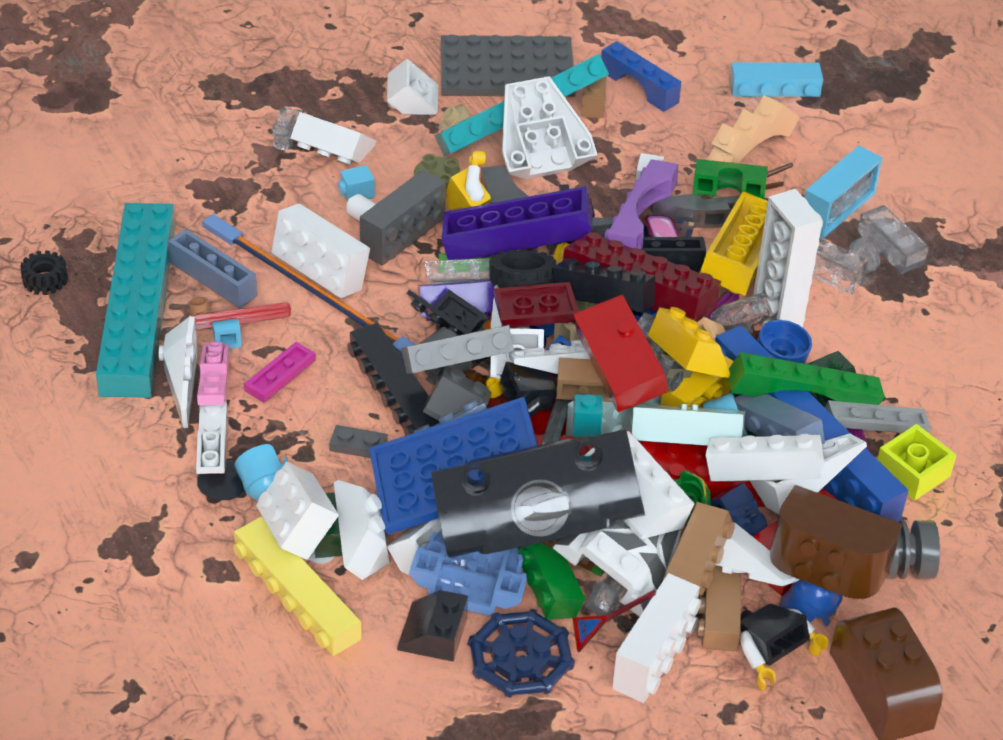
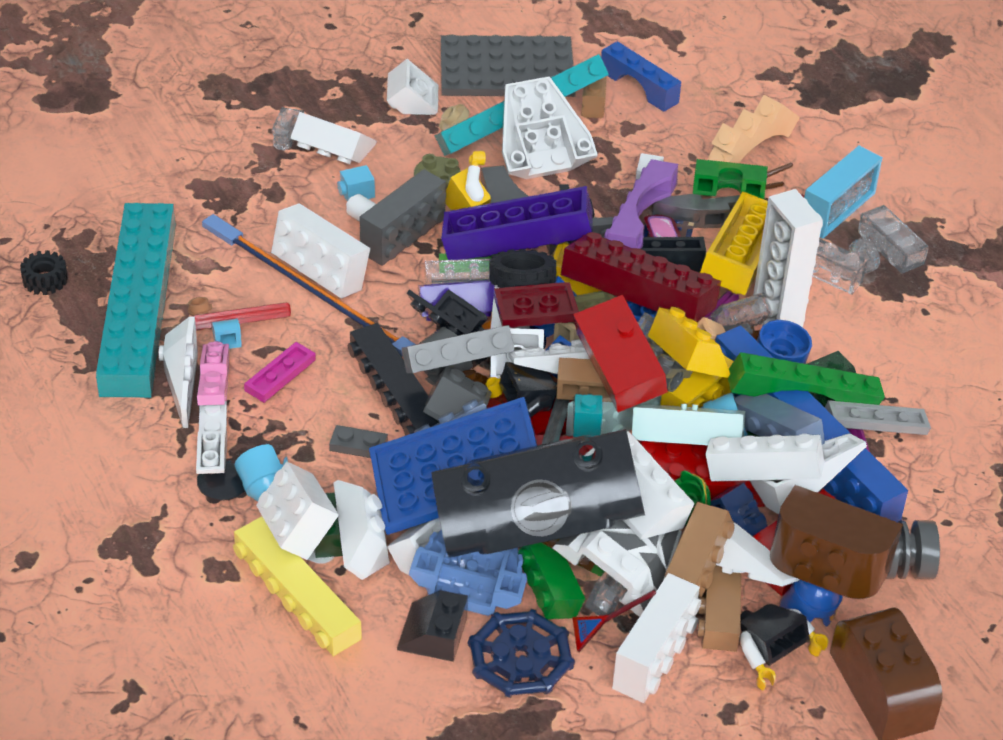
(212, 268): sand blue brick -> none
(601, 283): black brick -> none
(776, 79): medium azure brick -> none
(917, 460): neon yellow brick -> none

